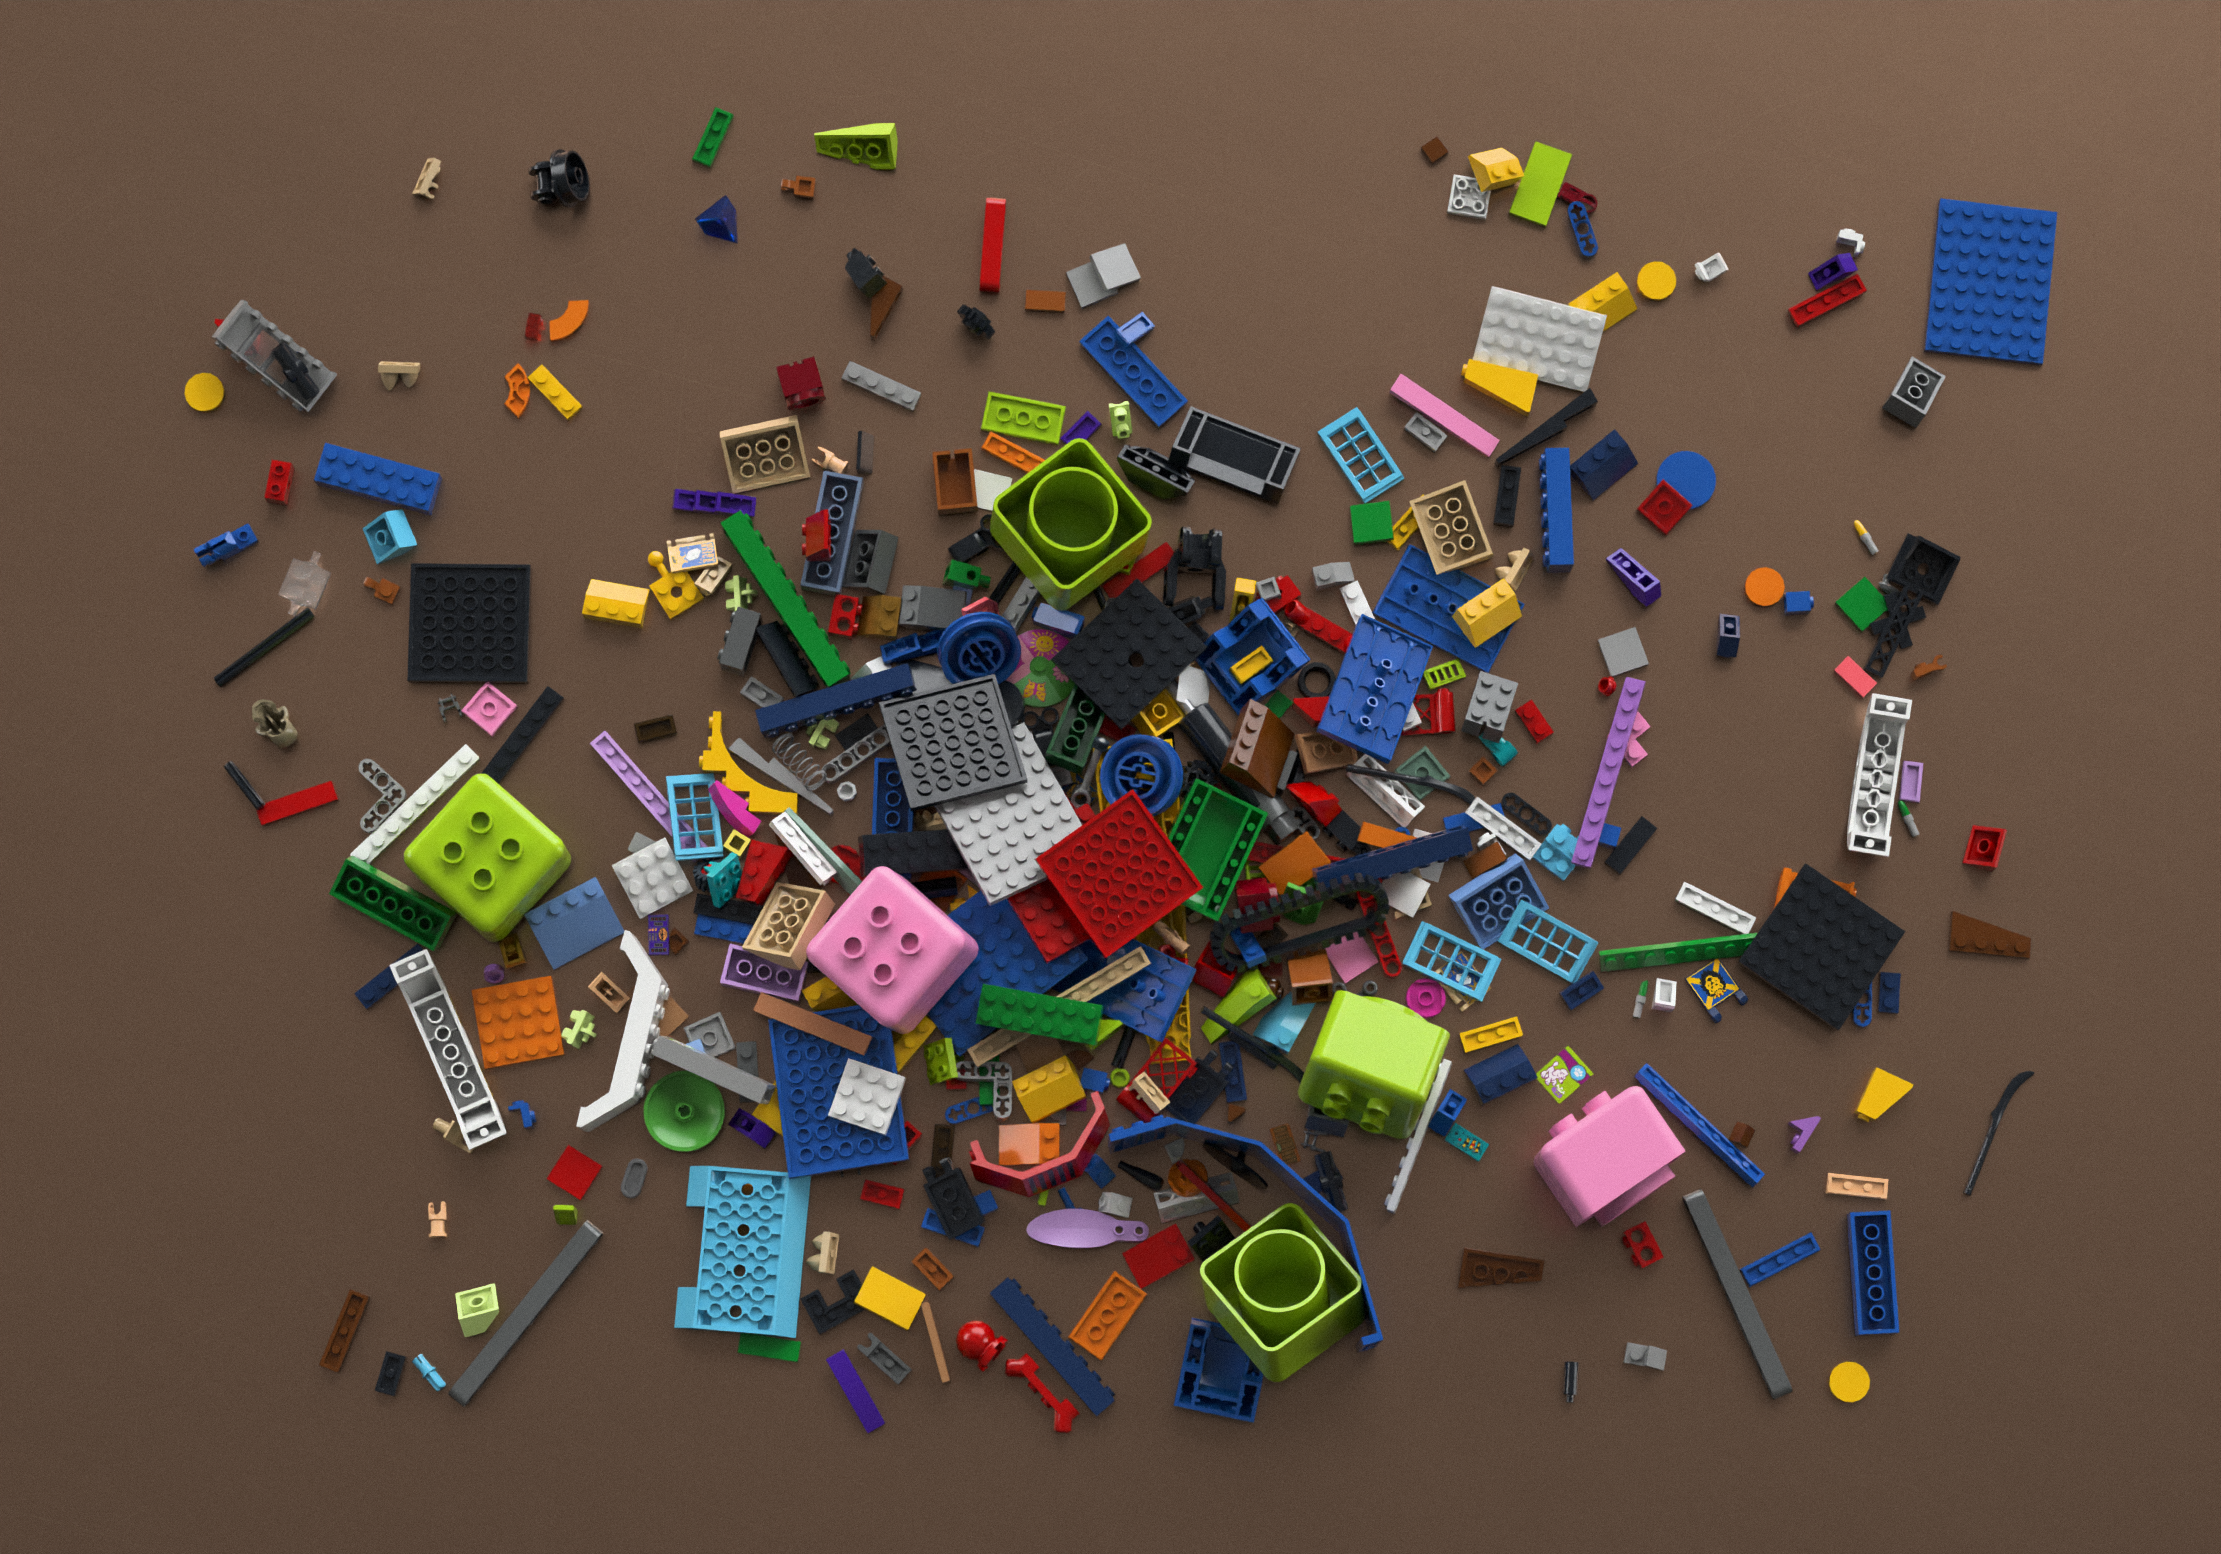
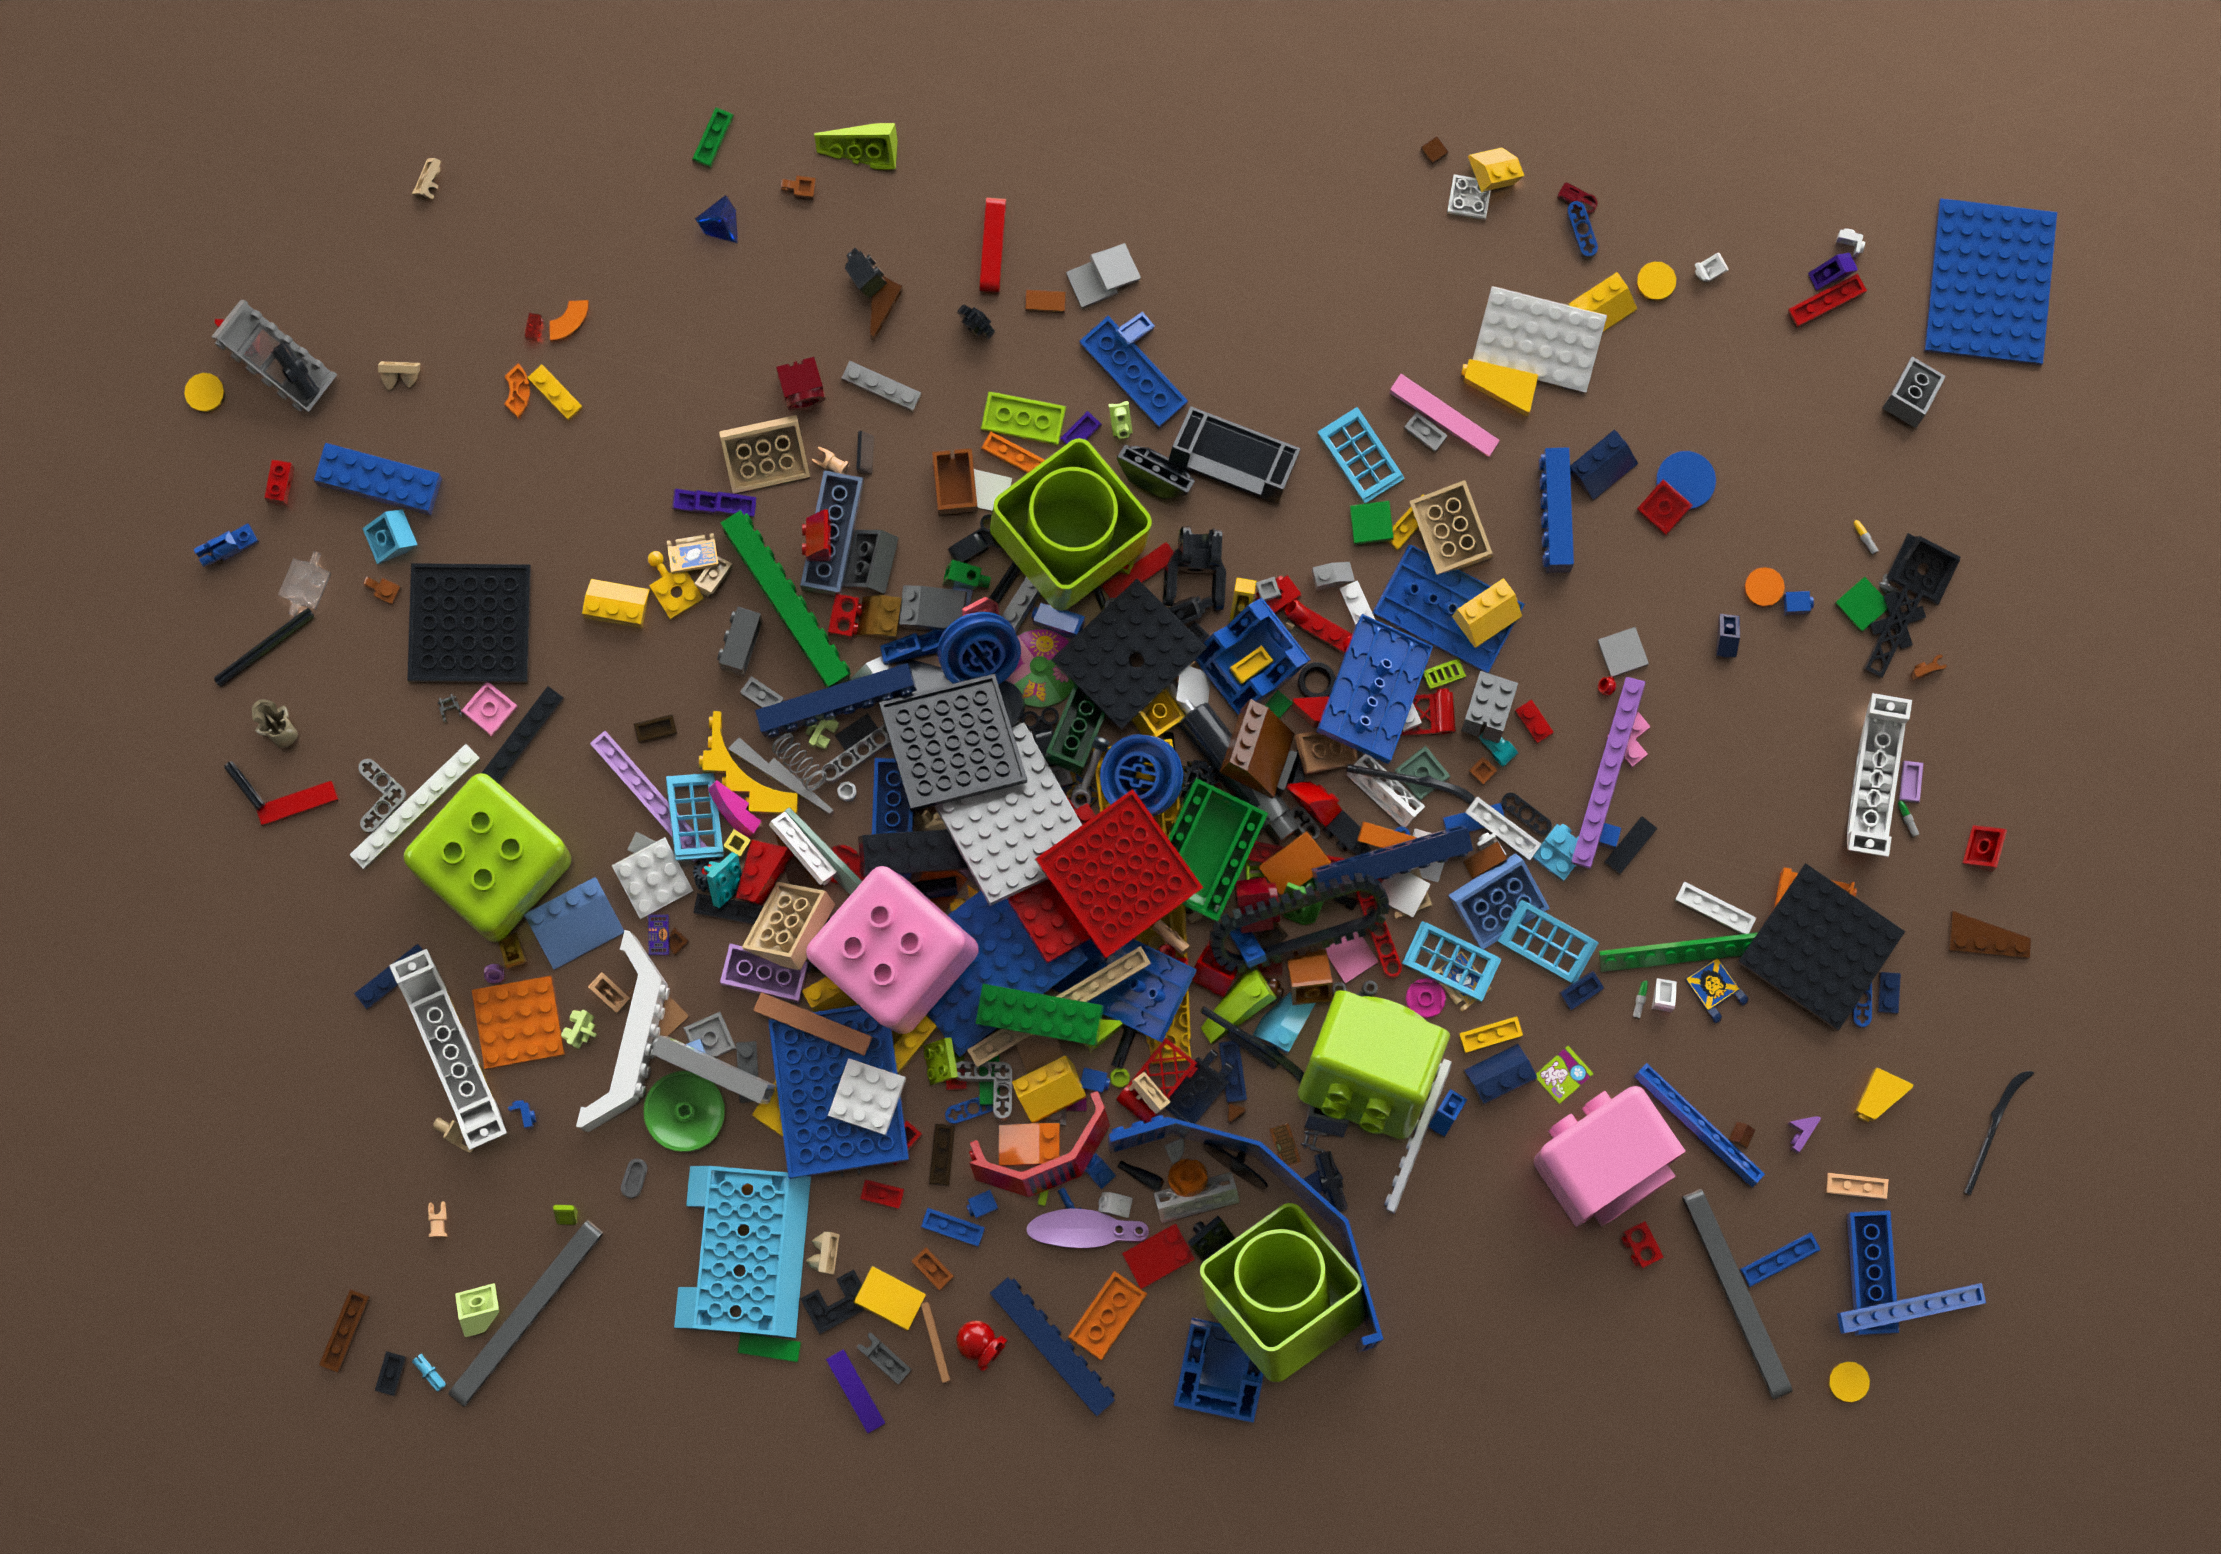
(393, 903): green brick -> none
(561, 179): black piece -> none
(574, 1172): red tile -> none
(722, 929): blue plate -> none
(742, 593): yellowish green hips -> none
(752, 1128): dark purple slope -> none
(786, 658): black slope -> none
(952, 1199): black tile -> none
(1064, 1411): red plate -> none
(1080, 1058): reddish brown tile -> none
(1112, 732): red tile -> none
(1213, 1195): red tile -> none
(1466, 1142): teal tile -> none
(1491, 1268): reddish brown wing -> none
(1507, 495): black plate -> none
(1521, 563): tan tile -> none
(1540, 184): lime tile -> none
(1550, 428): black slope -> none
(1570, 1382): black cylinder -> none
(1635, 577): dark purple slope -> none
(1645, 1356): light grey slope -> none
(1855, 676): coral tile -> none
(1911, 1308): none -> plate

